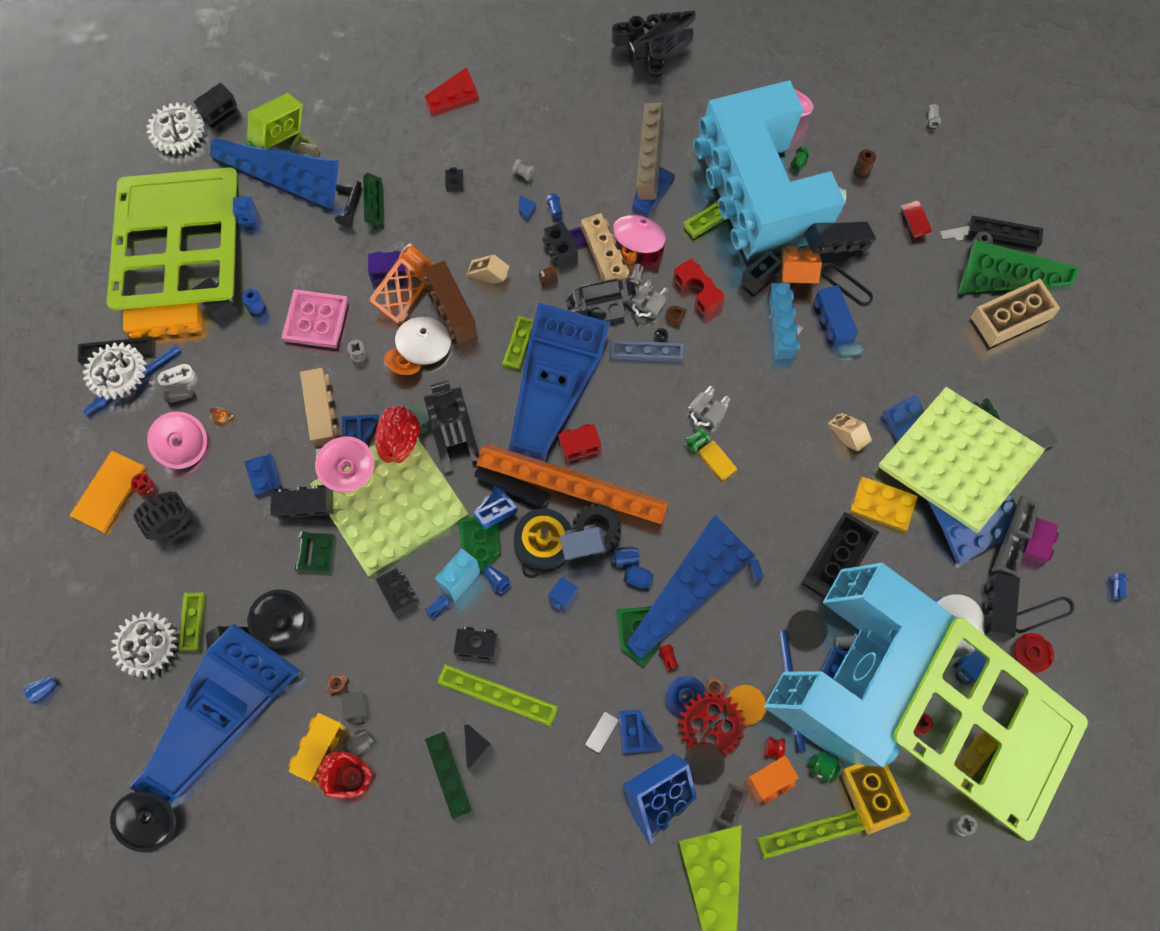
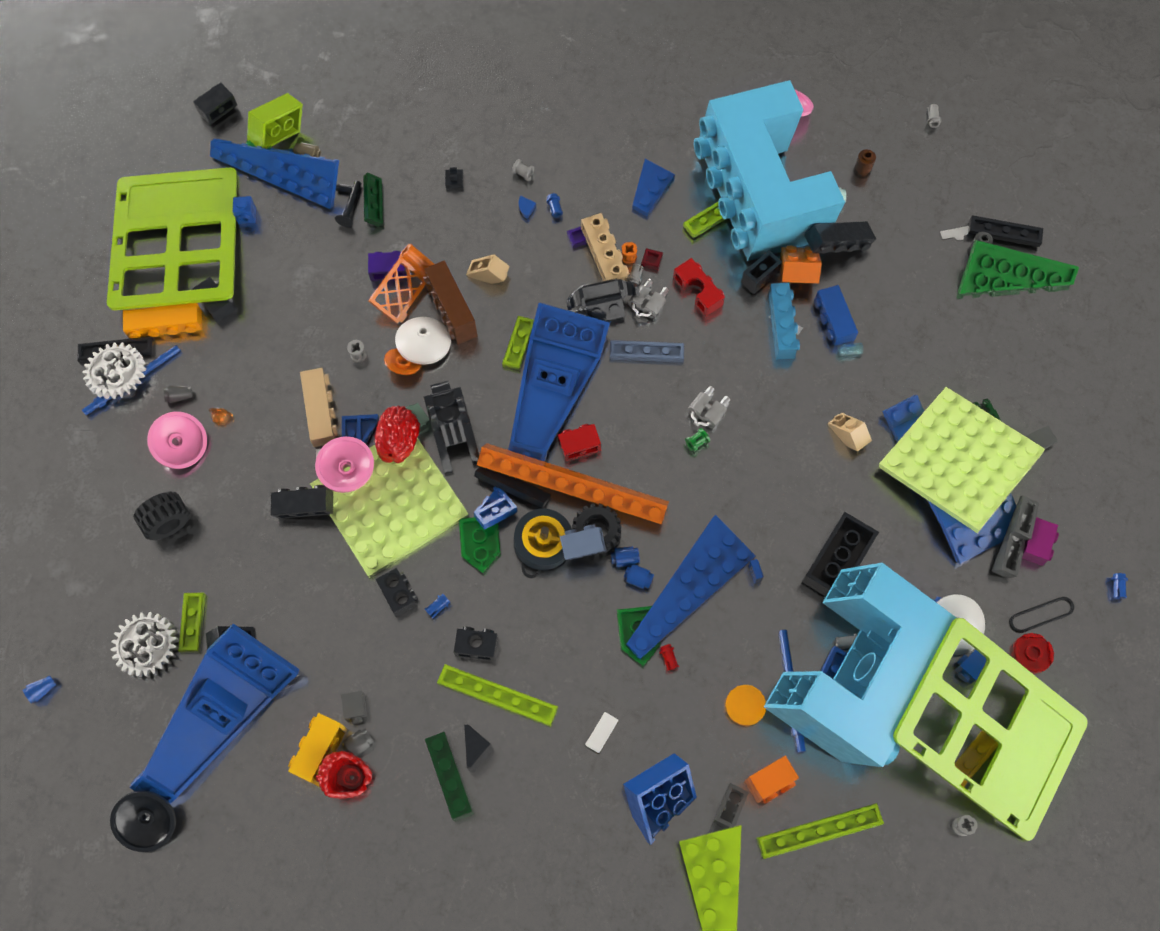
(107, 492): light orange tile -> none
(140, 480): red wheel -> none
(176, 375): white beam -> none
(188, 126): white gear -> none
(253, 300): blue brick -> none
(263, 475): blue plate -> none
(267, 612): black dish -> none
(315, 318): bright pink plate -> none
(321, 552): dark green plate -> none
(332, 680): nougat plate -> none
(452, 92): red wing -> none
(458, 575): medium azure brick -> none
(498, 580): blue cone -> none
(548, 274): reddish brown tile -> none
(562, 594): blue brick -> none
(563, 243): black brick -> none
(636, 733): blue wing -> none
(639, 233): bright pink dish -> none
(650, 151): dark tan brick -> none
(659, 337): black hinge -> none
(661, 40): black piece -> none
(675, 315): reddish brown tile -> none
(677, 687): blue dish -> none
(699, 709): red gear -> none
(705, 762): clear smoke tile -> none
(713, 682): nougat plate -> none
(717, 460): yellow tile -> none
(775, 747): red wheel -> none
(801, 154): green pin -> none
(807, 630): clear smoke tile -> none
(824, 767): green head -> none
(862, 303): black piece -> none
(875, 796): yellow brick -> none
(883, 504): yellow plate -> none
(916, 218): red slope -> none
(921, 729): red wheel -> none
(1002, 606): black brick -> none
(1015, 312): tan brick -> none

